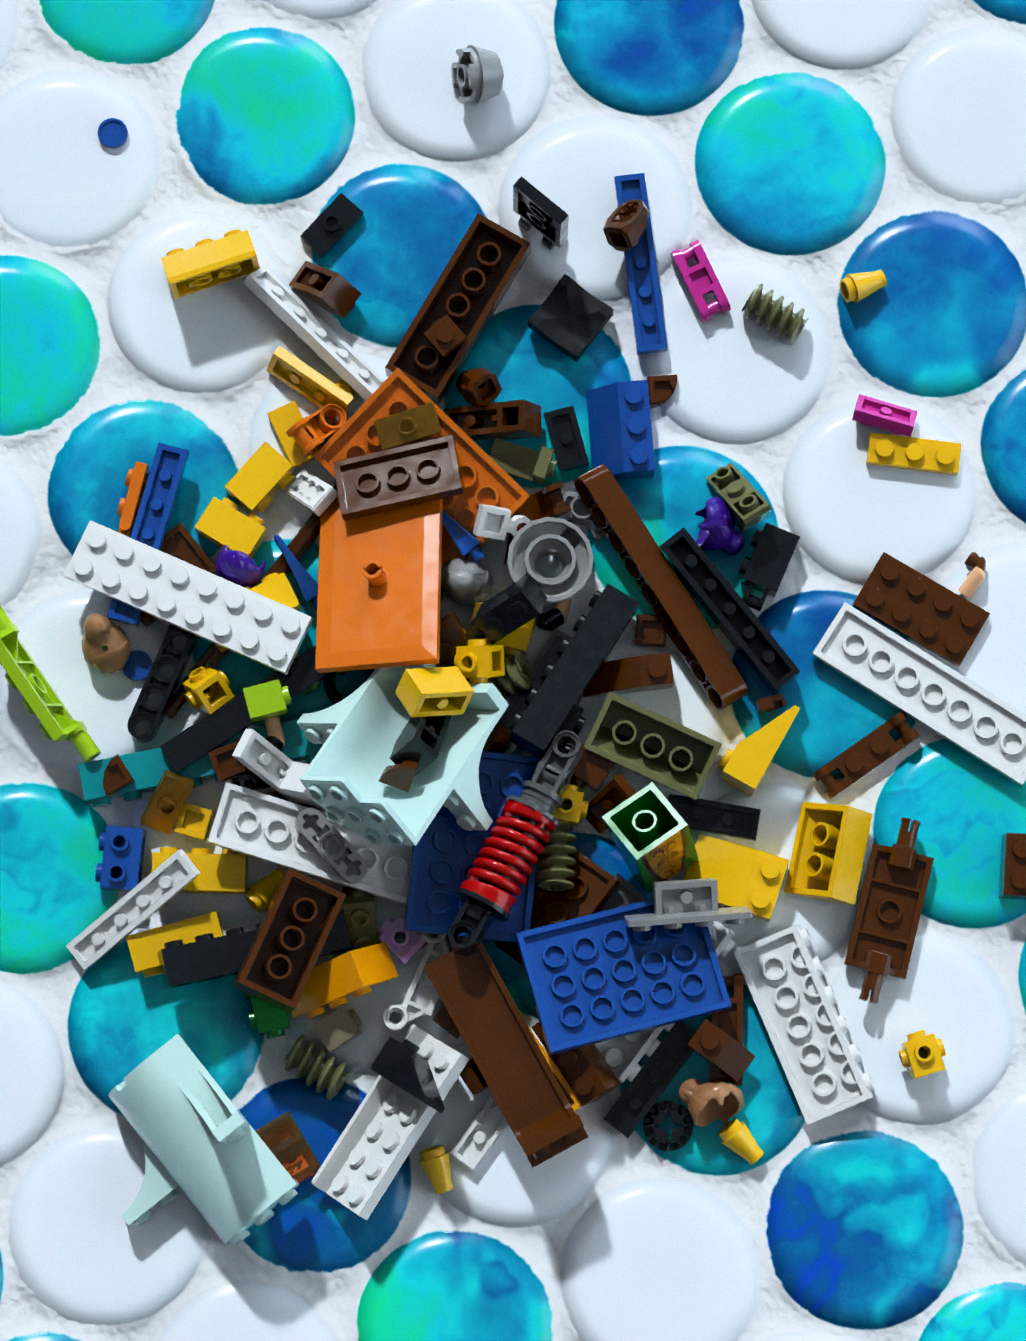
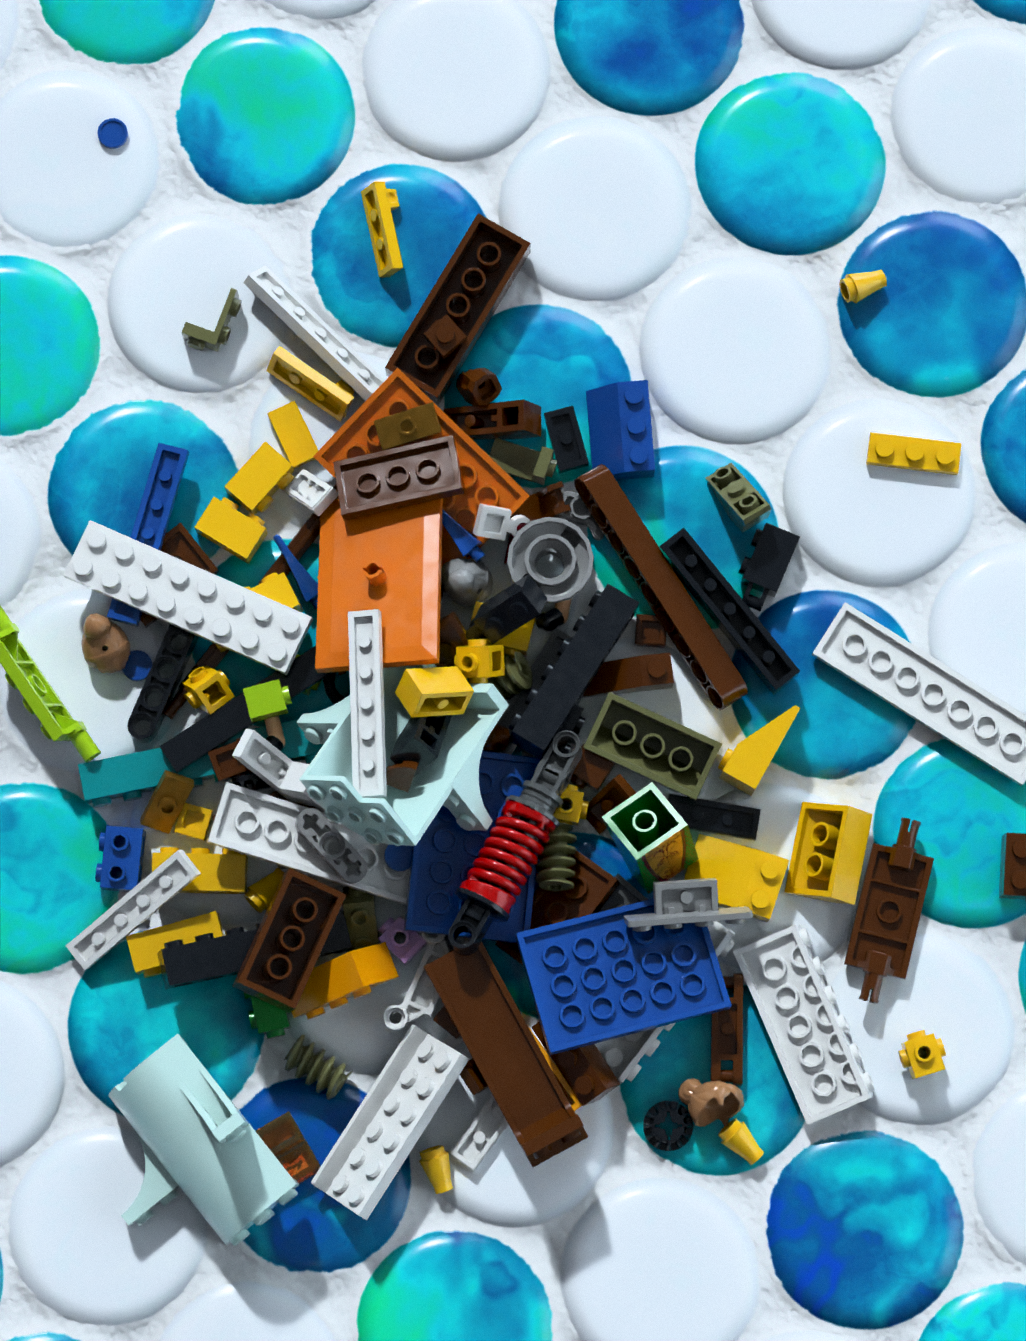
(116, 777): reddish brown tile -> none
(128, 508): orange hinge -> none
(200, 337): none -> olive bracket
(210, 263): yellow slope -> none
(239, 568): dark purple piece -> none
(314, 431): orange piece -> none
(325, 288): reddish brown slope -> none
(332, 225): black plate -> none
(338, 1028): dark tan brick -> none
(367, 703): none -> white plate
(378, 204): none -> yellow hinge
(398, 857): none -> blue piece
(408, 1071): black slope -> none
(477, 74): light grey cone -> none
(541, 213): black tile -> none
(570, 318): black brick -> none
(626, 225): reddish brown rock -> none
(642, 274): blue plate -> none
(651, 1080): black plate -> none
(661, 389): reddish brown tile -> none
(700, 280): dark pink plate -> none
(719, 528): dark purple piece -> none
(720, 1050): reddish brown slope -> none
(770, 703): reddish brown tile -> none
(775, 314): olive piece -> none
(866, 755): reddish brown plate -> none
(884, 415): dark pink plate -> none
(921, 609): reddish brown plate -> none
(976, 576): light nougat arm -> none

